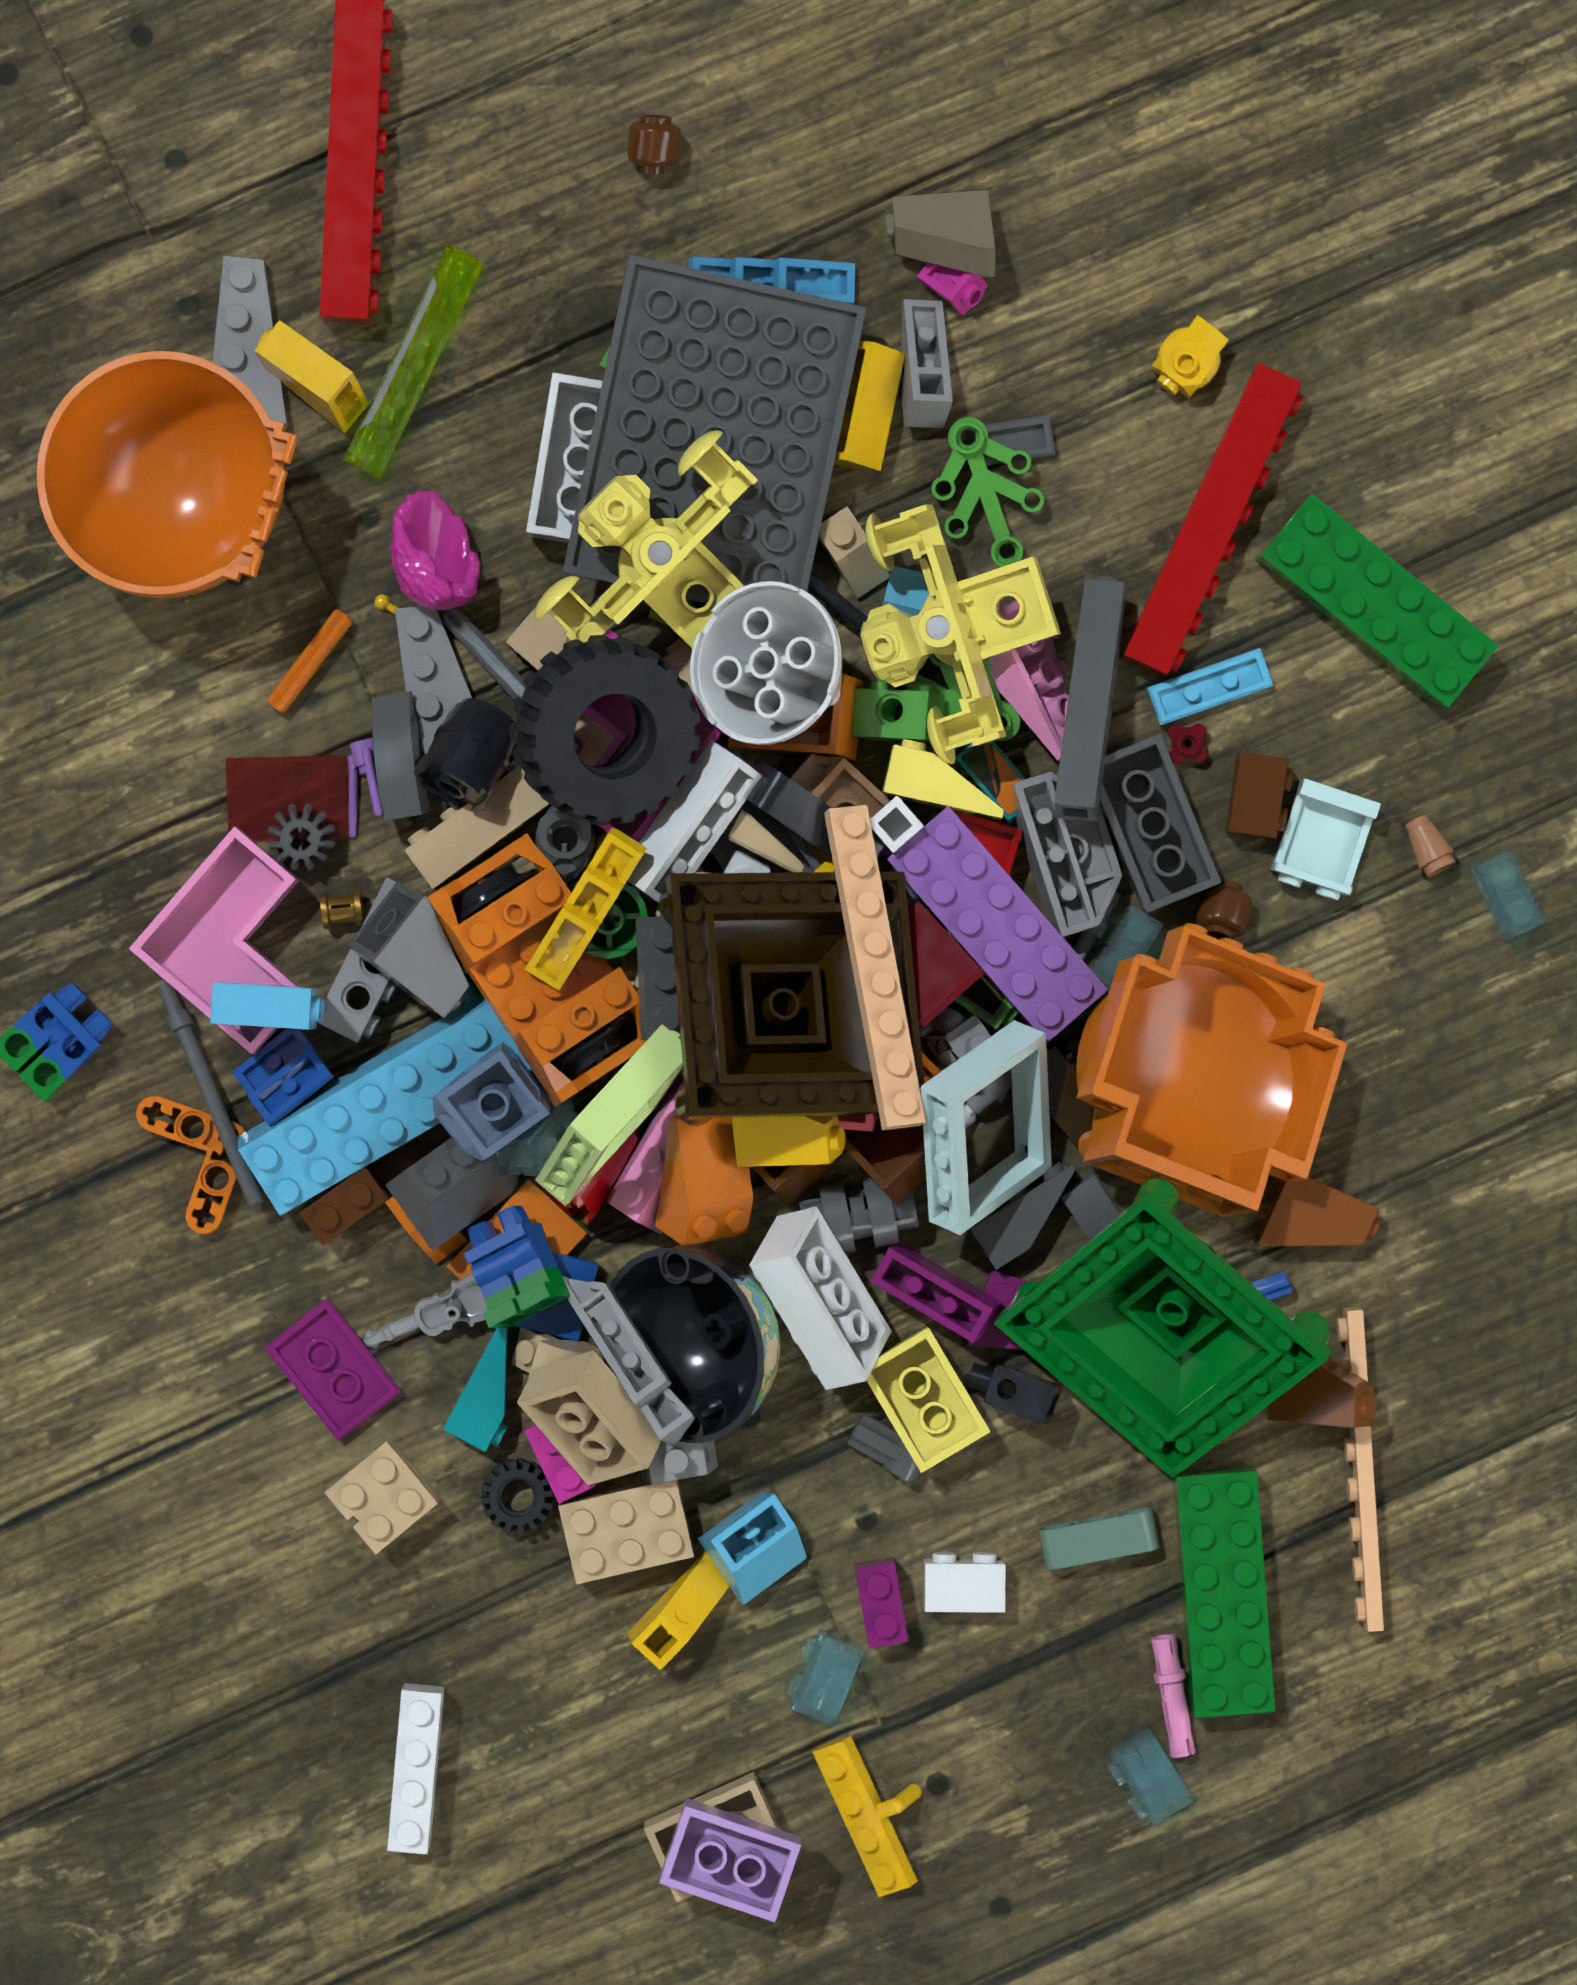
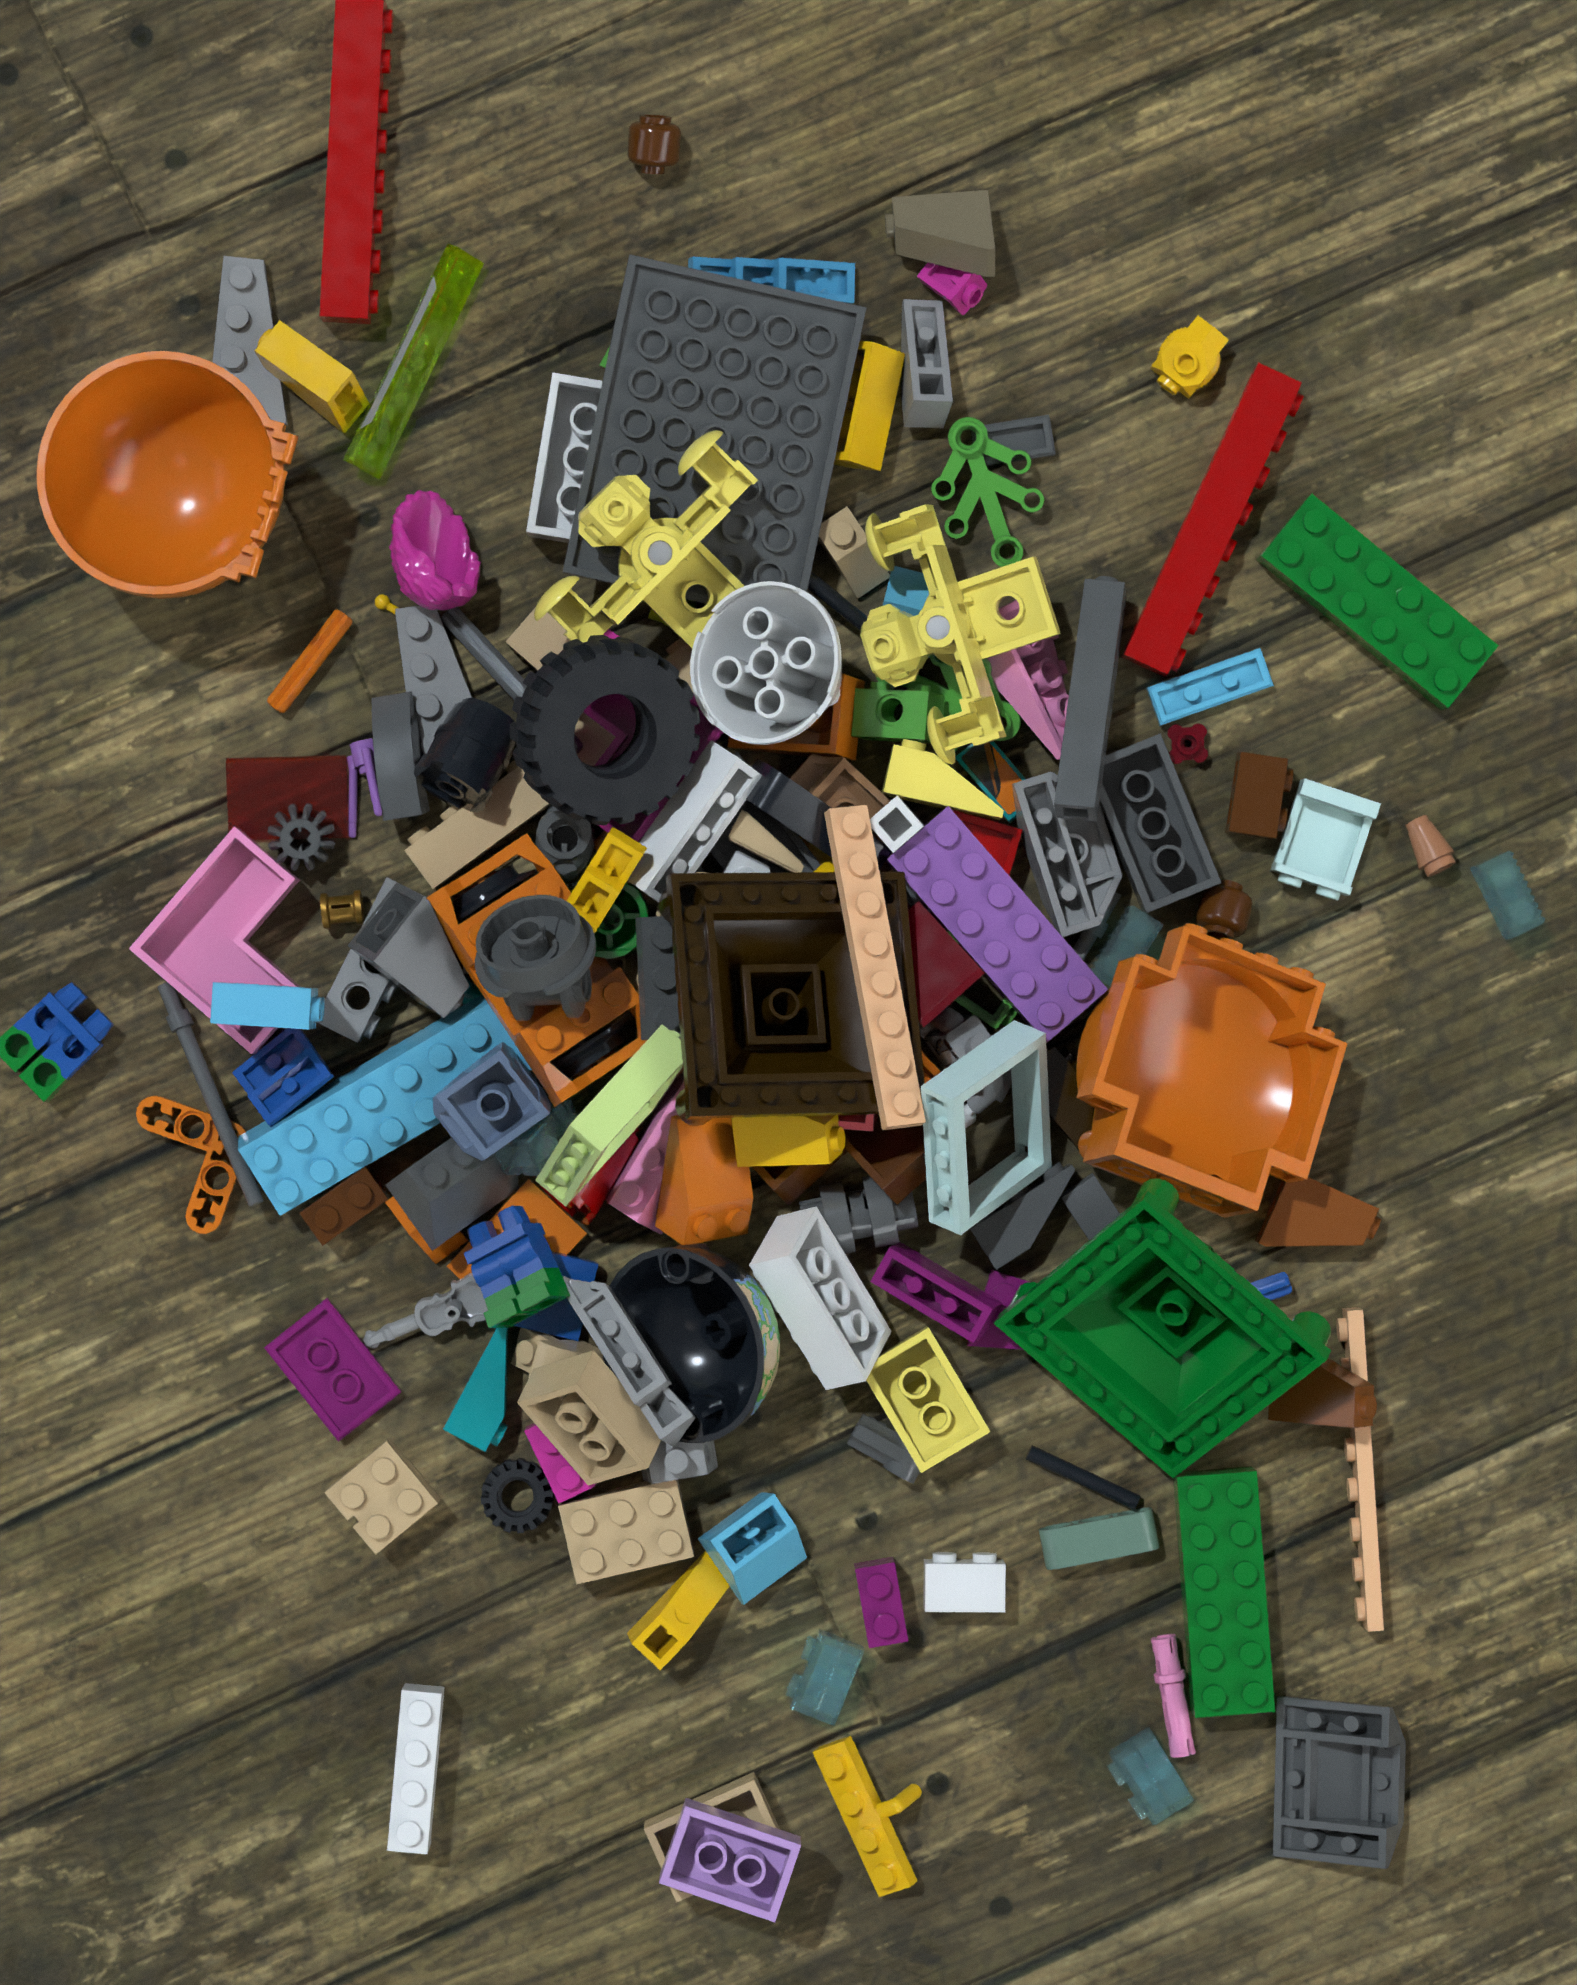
(536, 955): none -> dark grey piece
(1034, 1395): black torso -> none
(1082, 1477): none -> black bar
(1338, 1782): none -> dark grey slope

